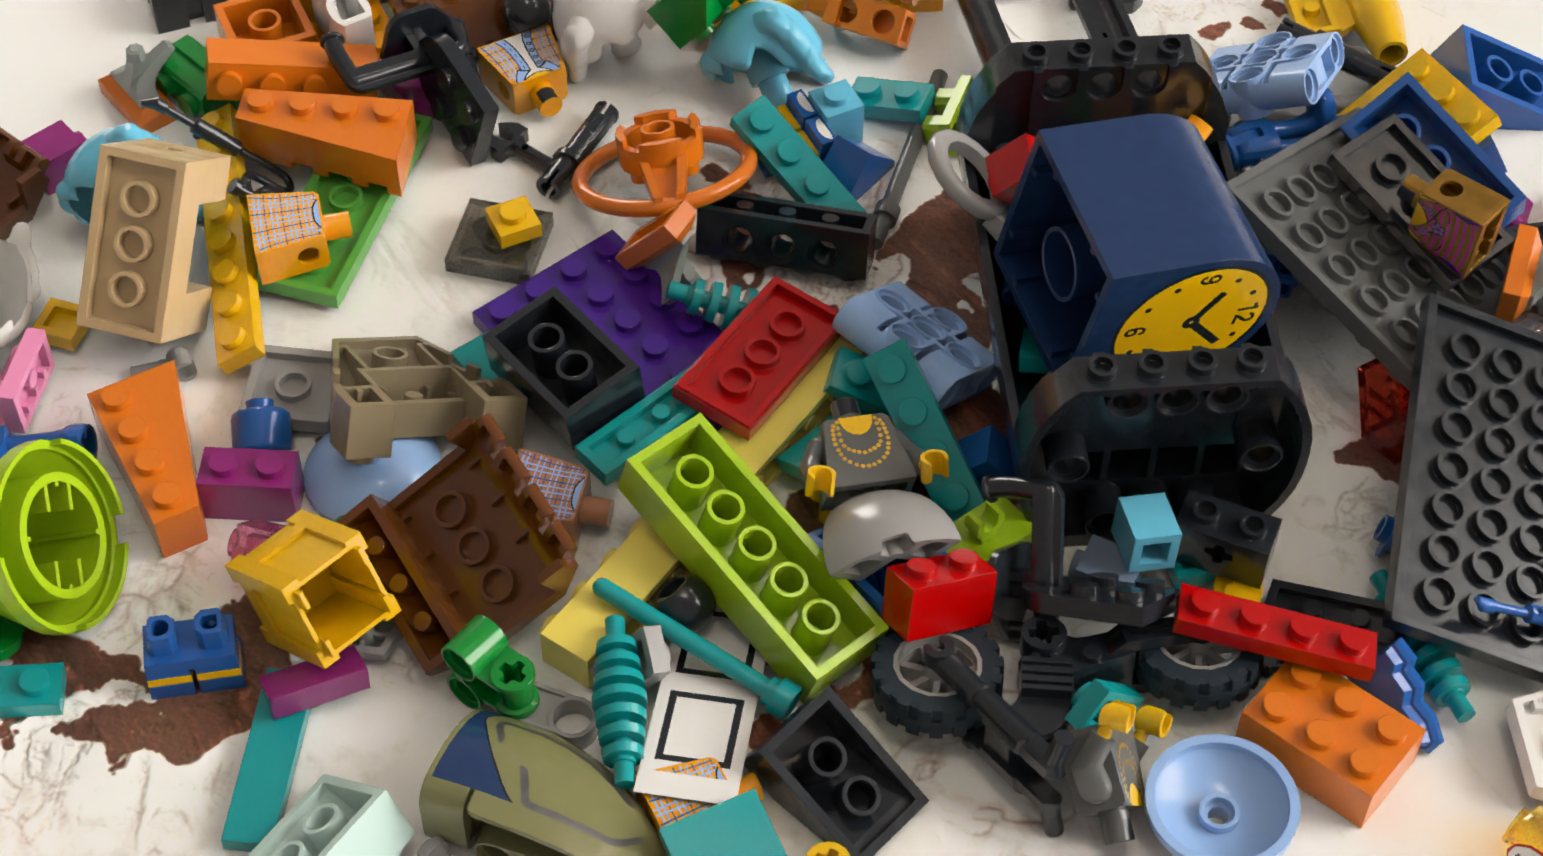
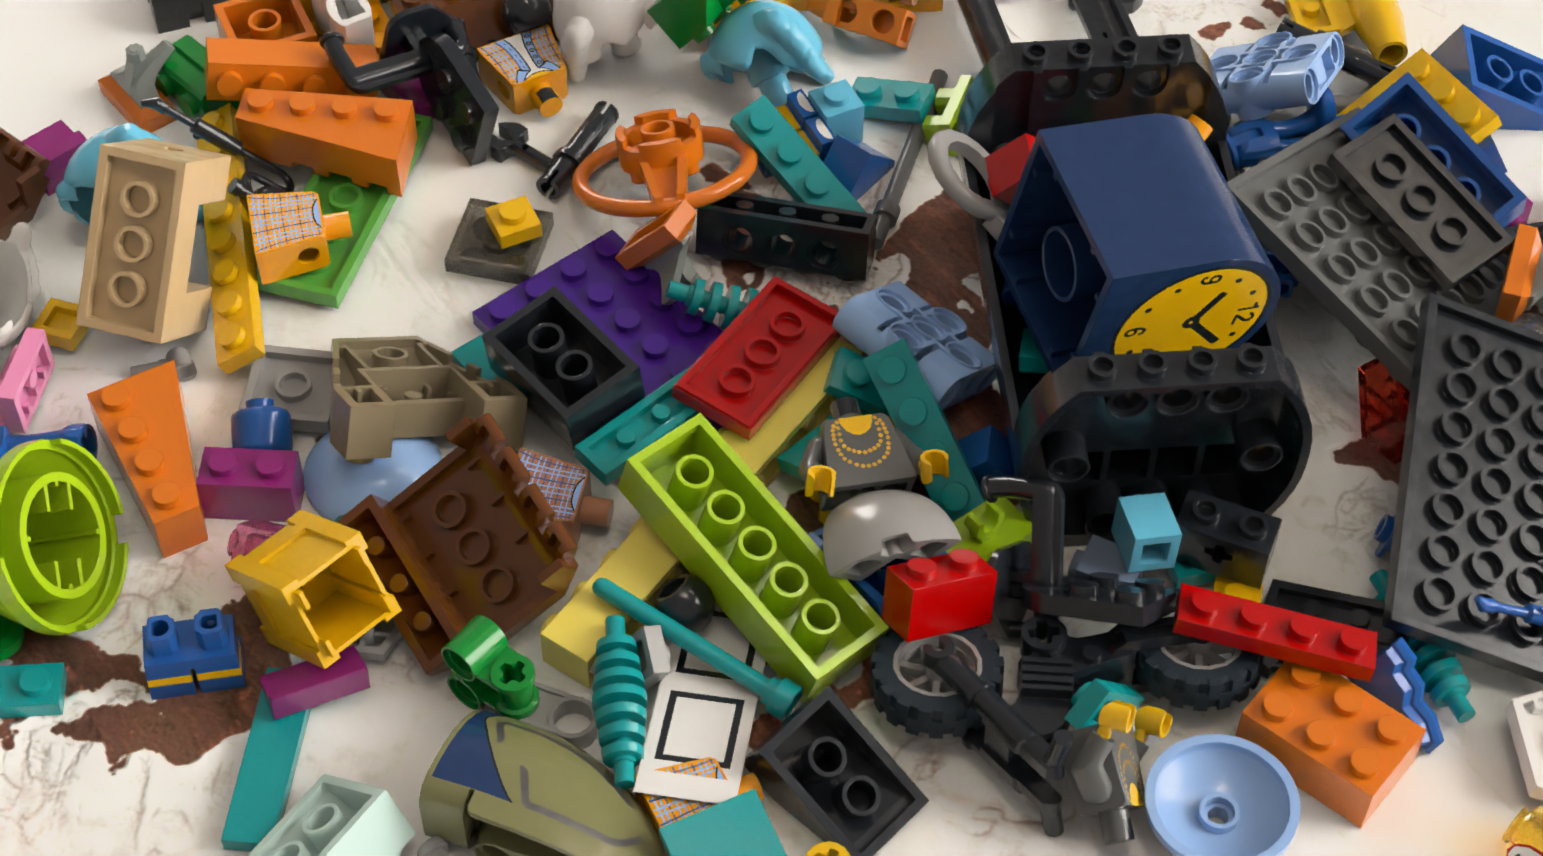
(1454, 218): pearl gold torso -> none

